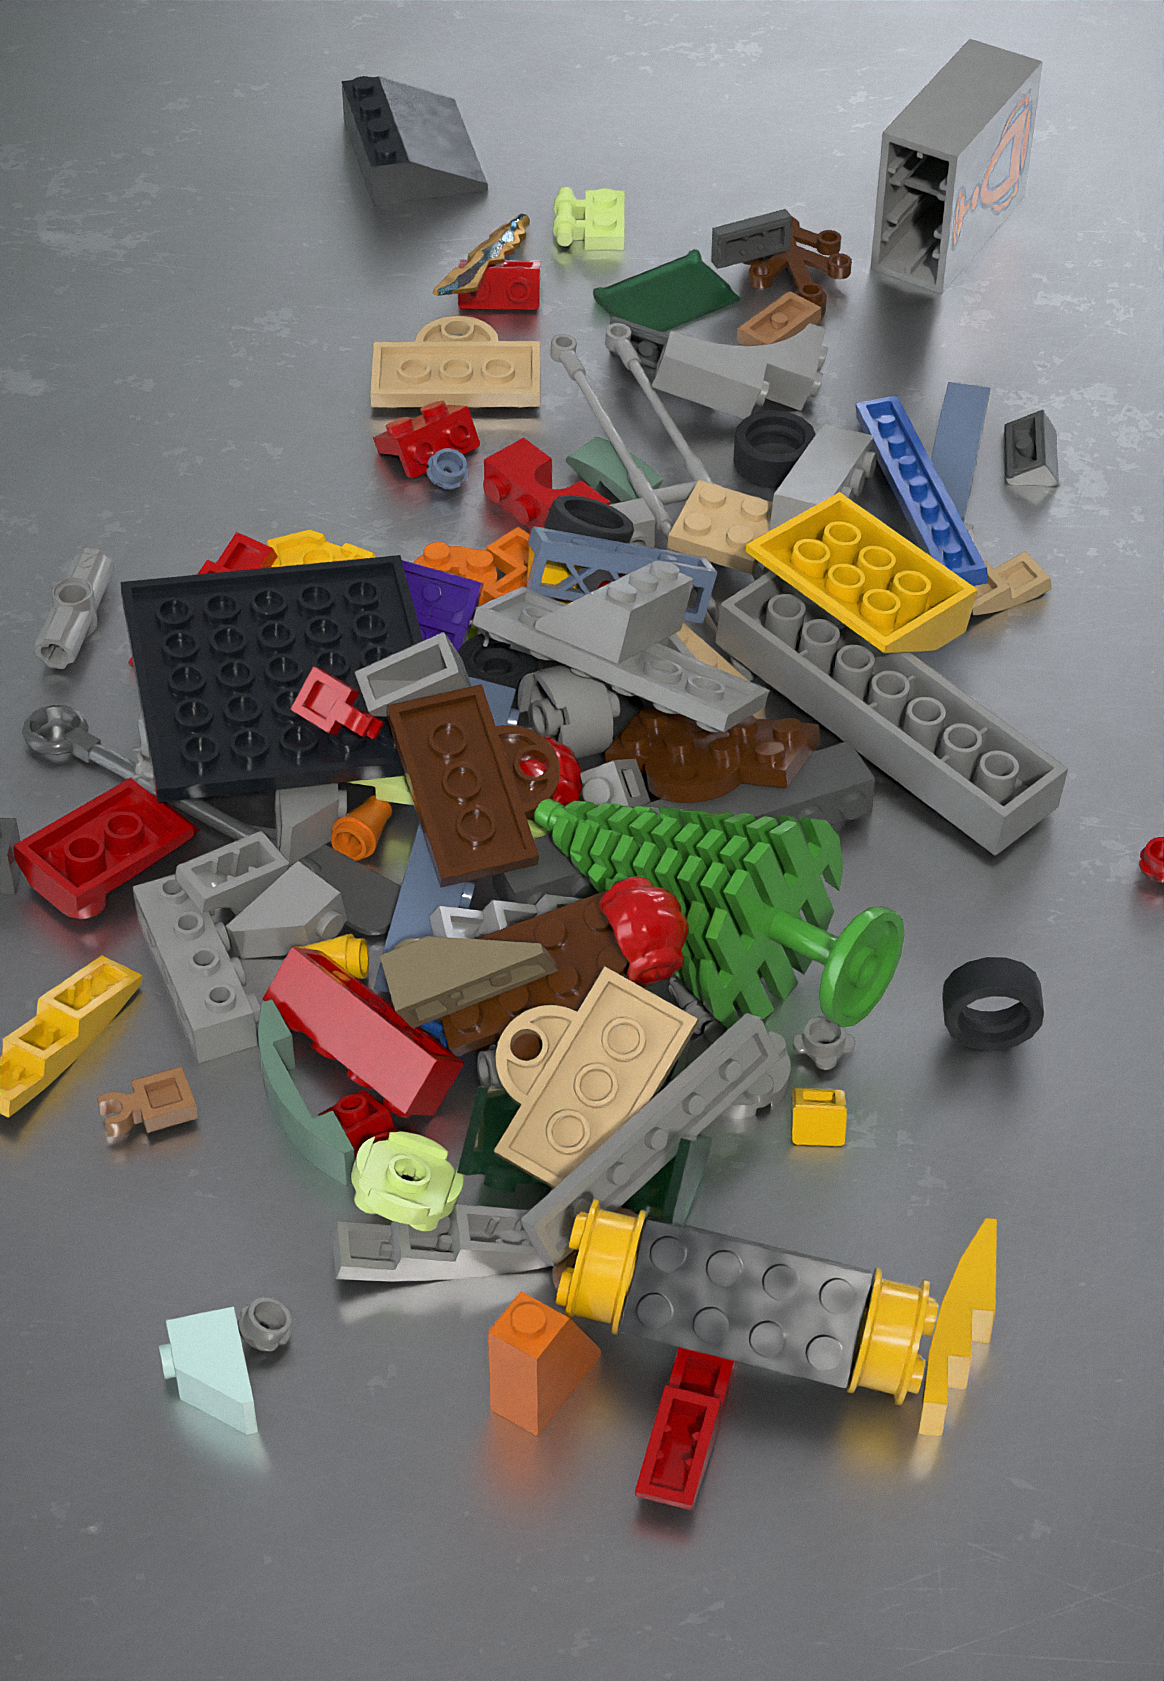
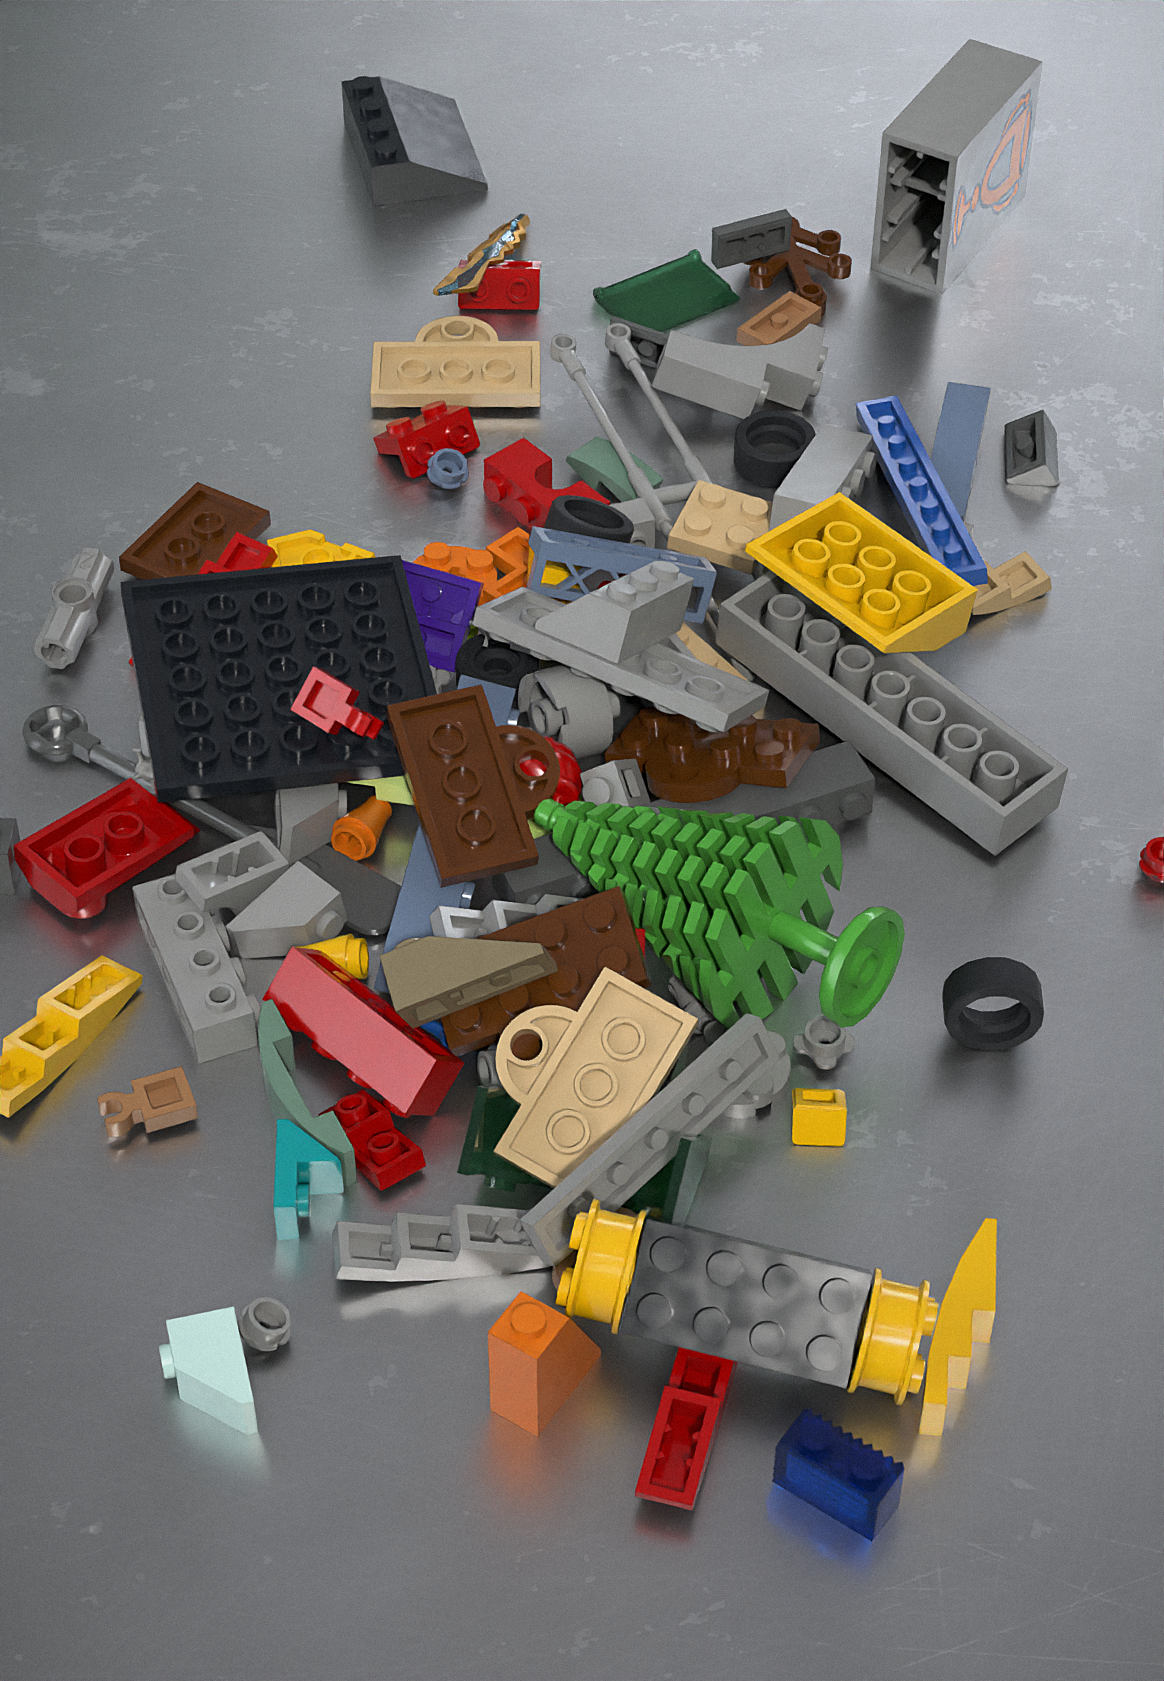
(191, 533): none -> reddish brown plate
(301, 1170): none -> teal slope
(412, 674): light grey slope -> none
(415, 1202): yellowish green plate -> none
(603, 218): yellowish green plate -> none
(646, 927): red hair -> none
(838, 1474): none -> clear blue brick

